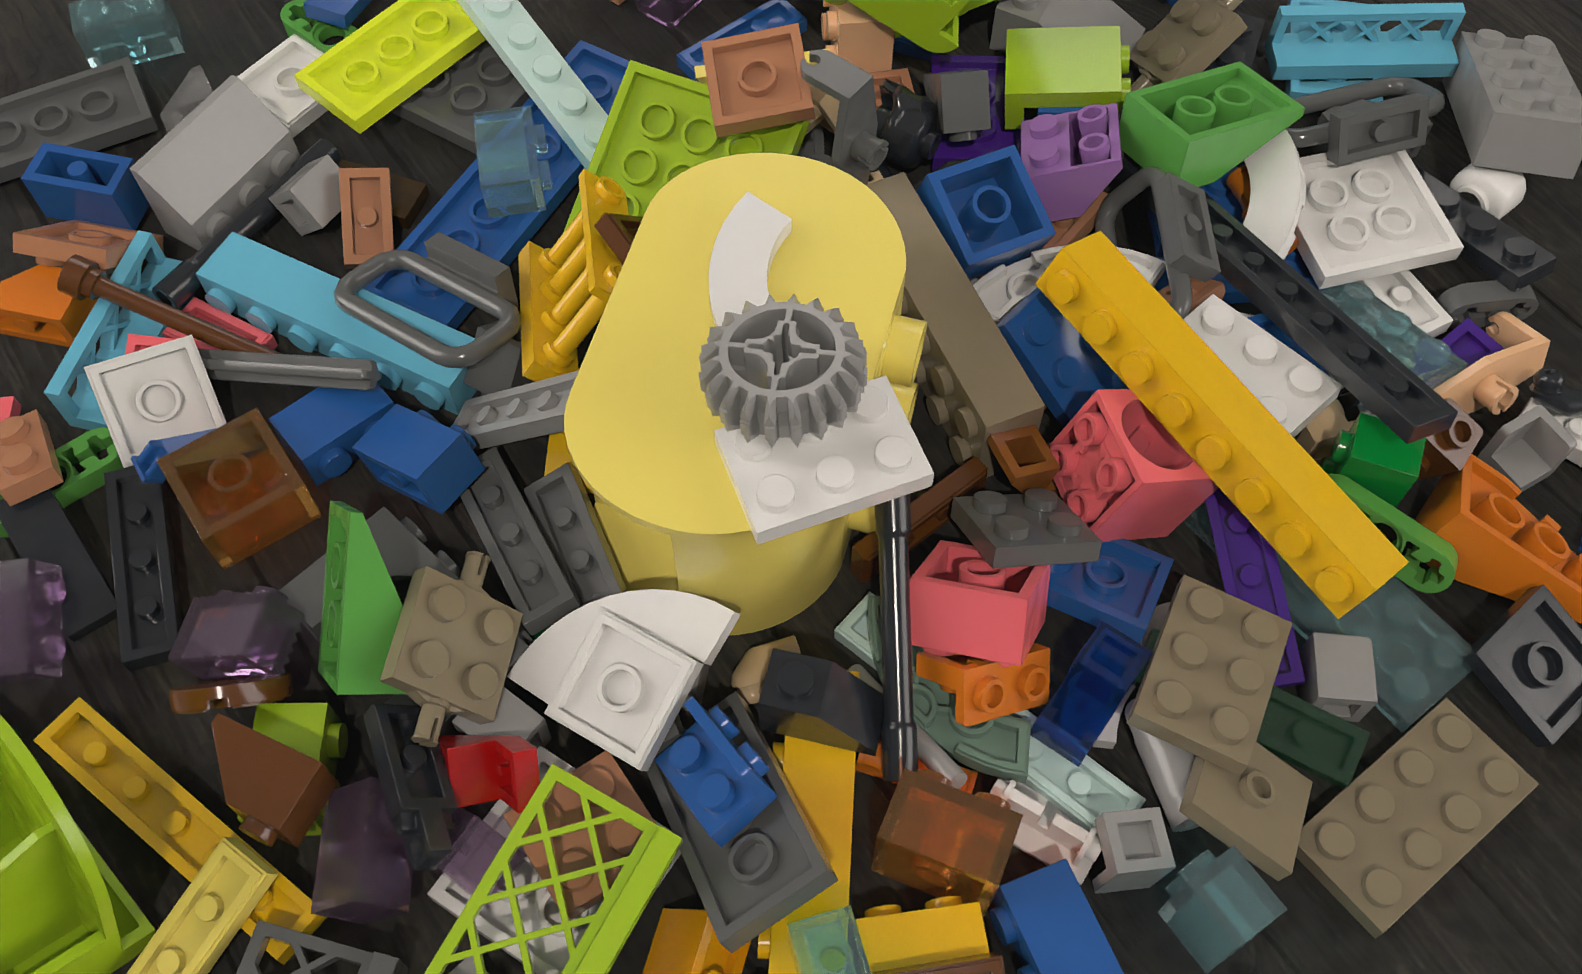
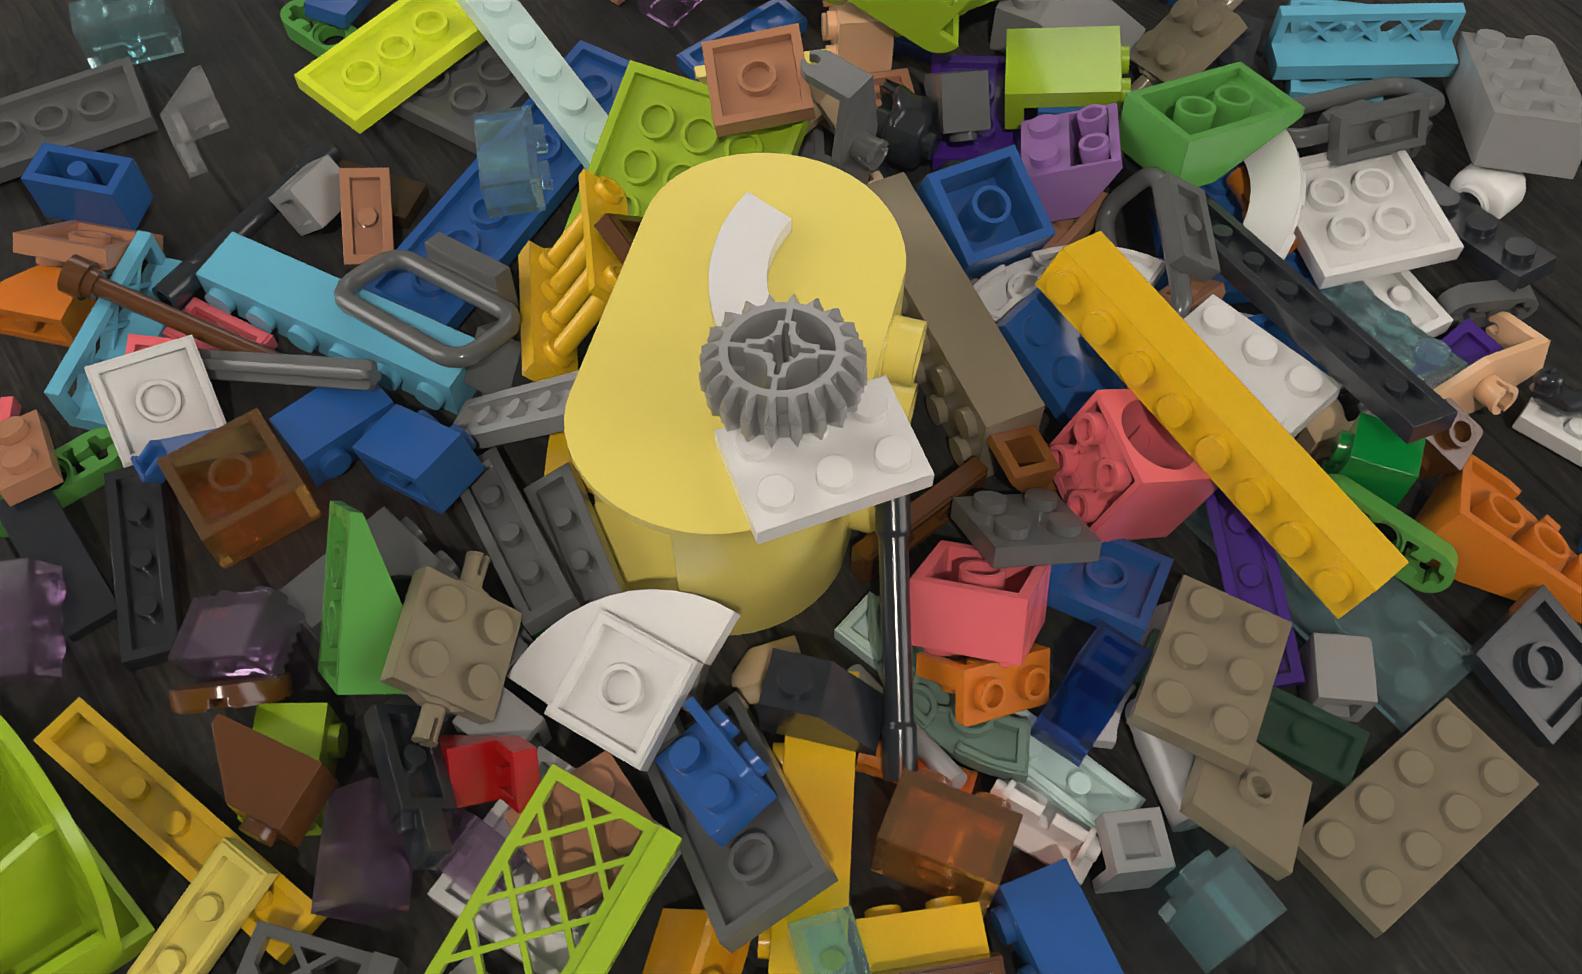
(214, 163): light grey slope -> none
(277, 88): white tile -> none
(1529, 448): light grey panel -> none

